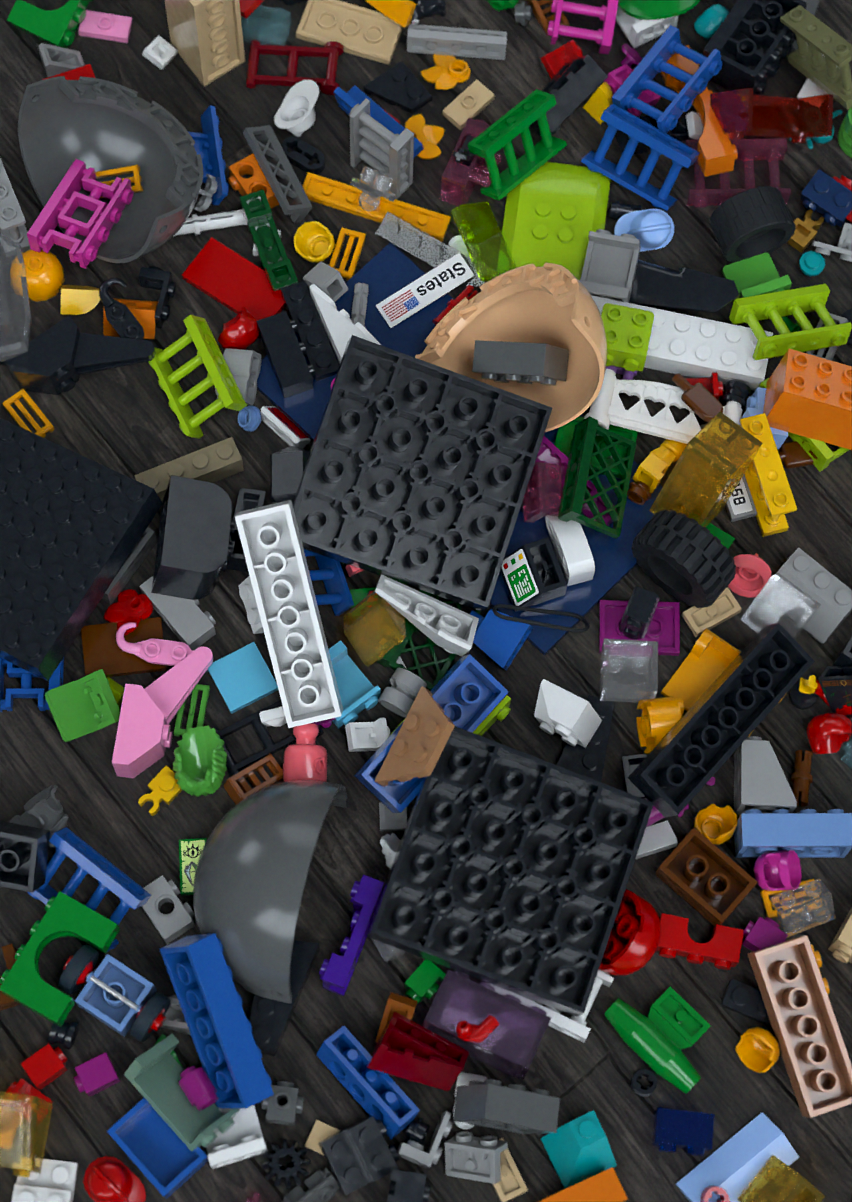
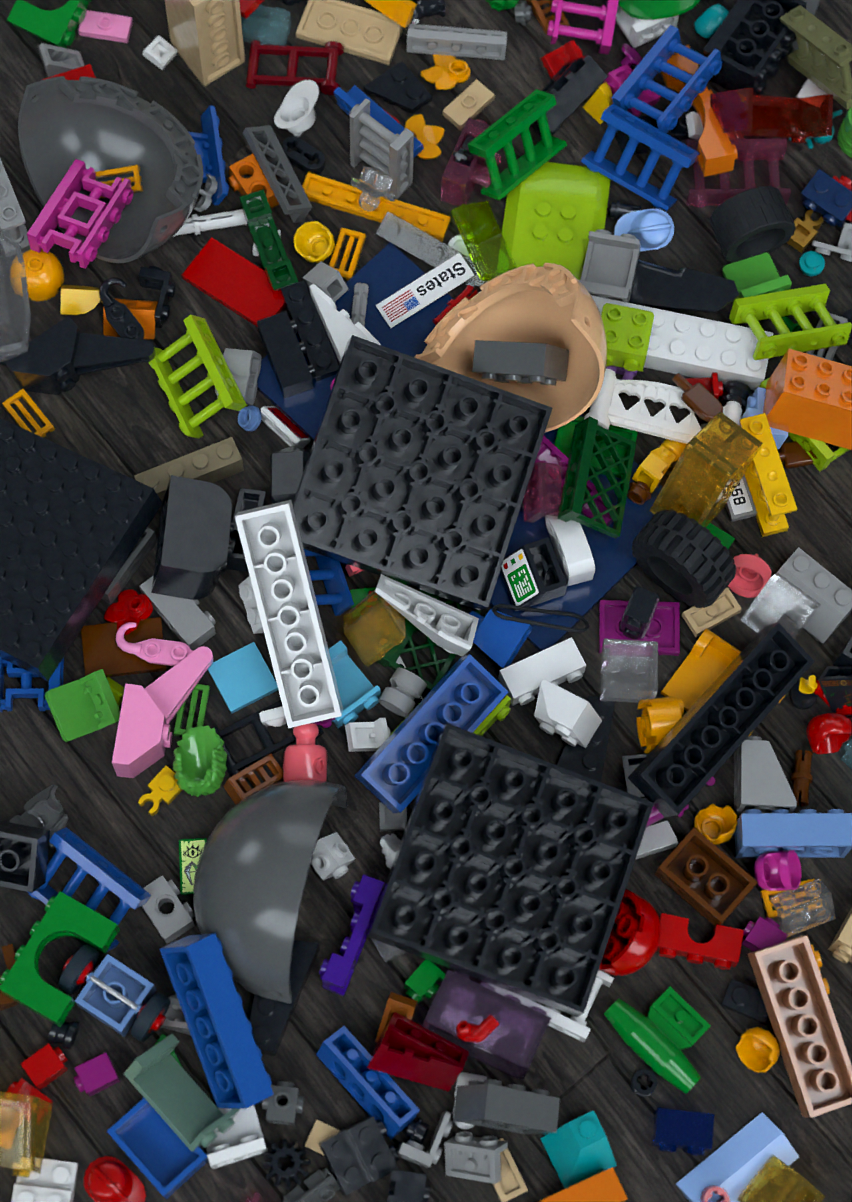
(198, 1088): magenta brick -> none
(239, 331): red hair -> none
(331, 857): none -> white brick
(417, 742): medium nougat wing -> none
(553, 664): none -> white brick

